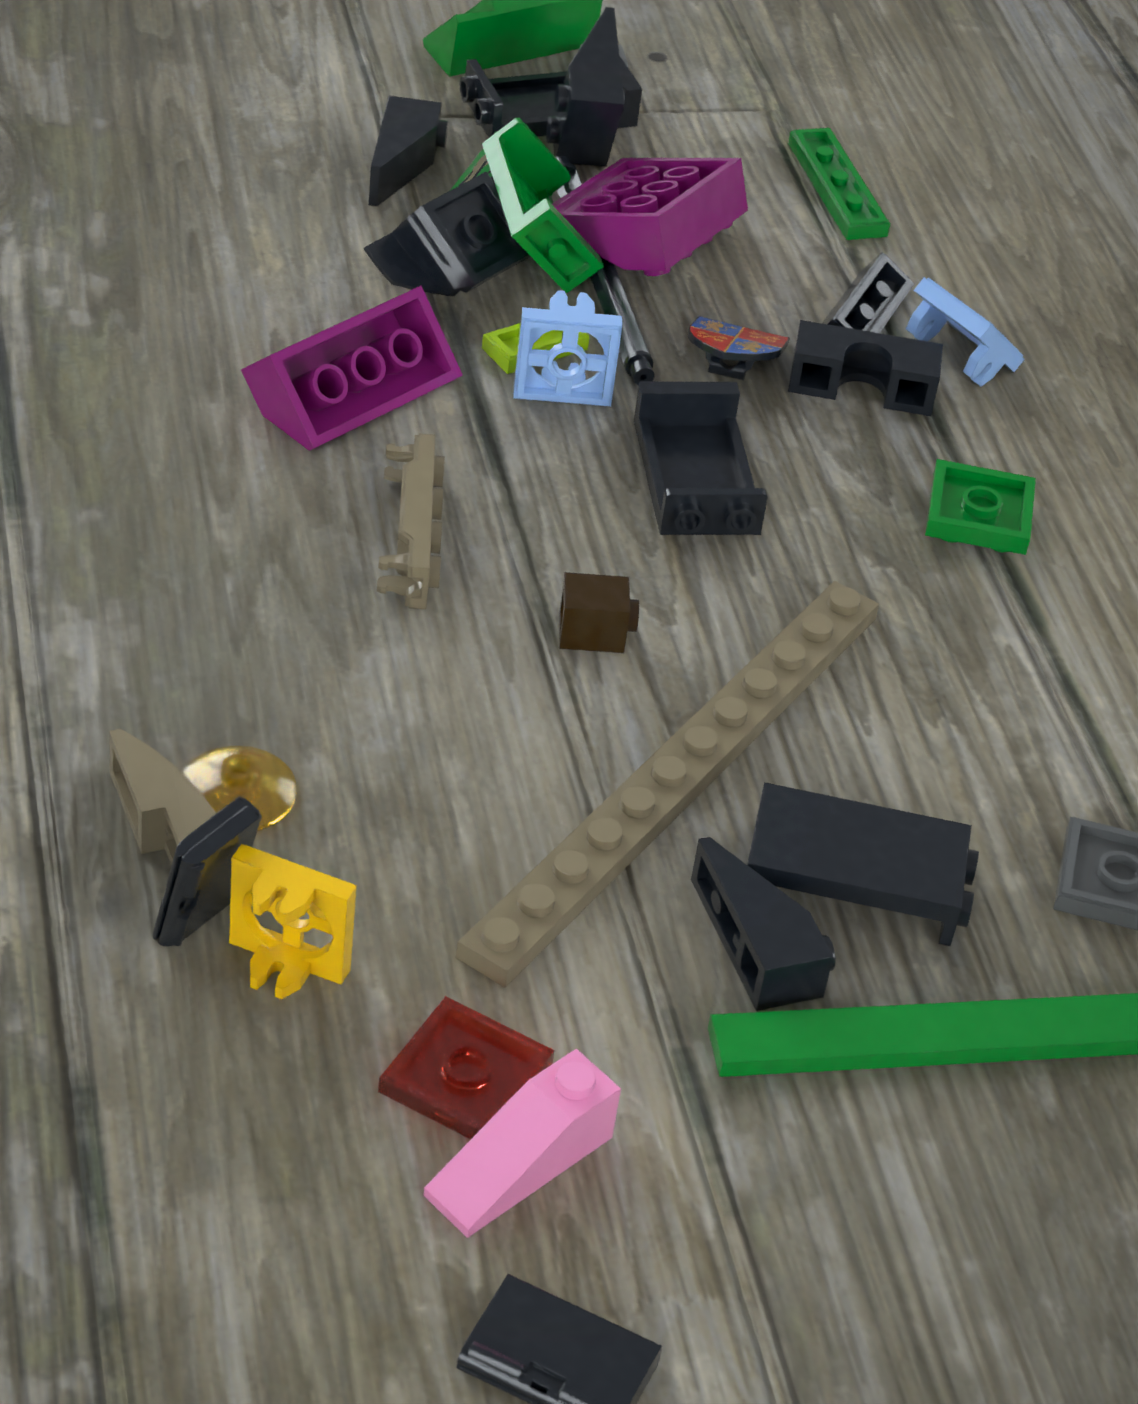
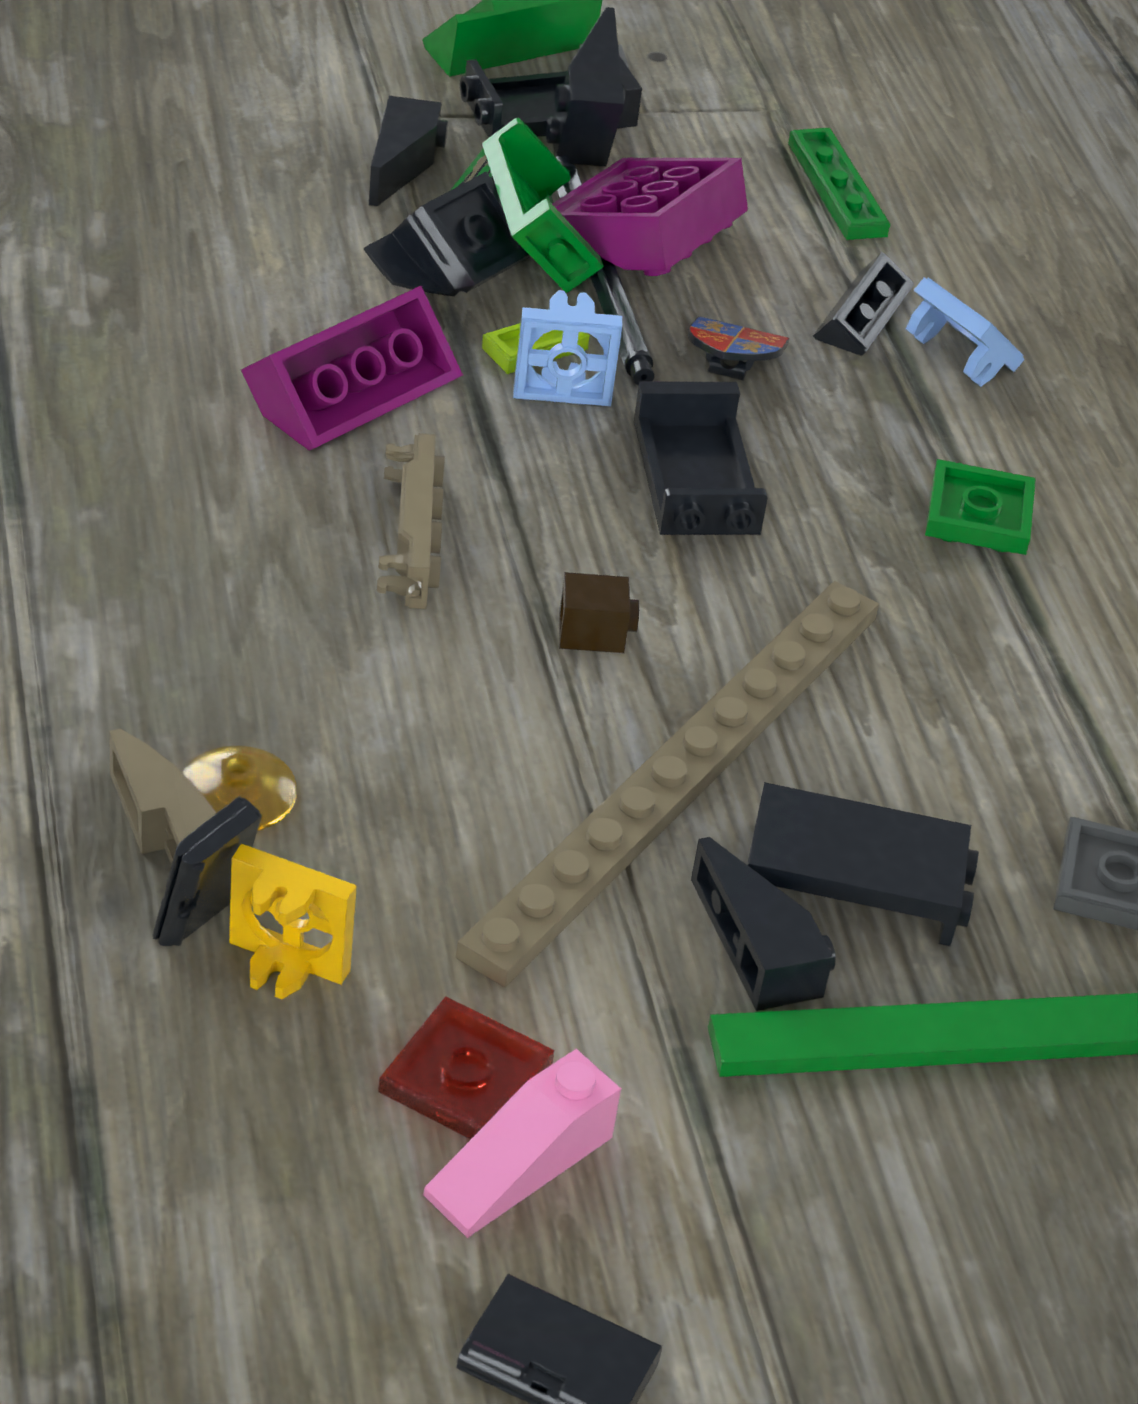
(899, 367): black arch -> none

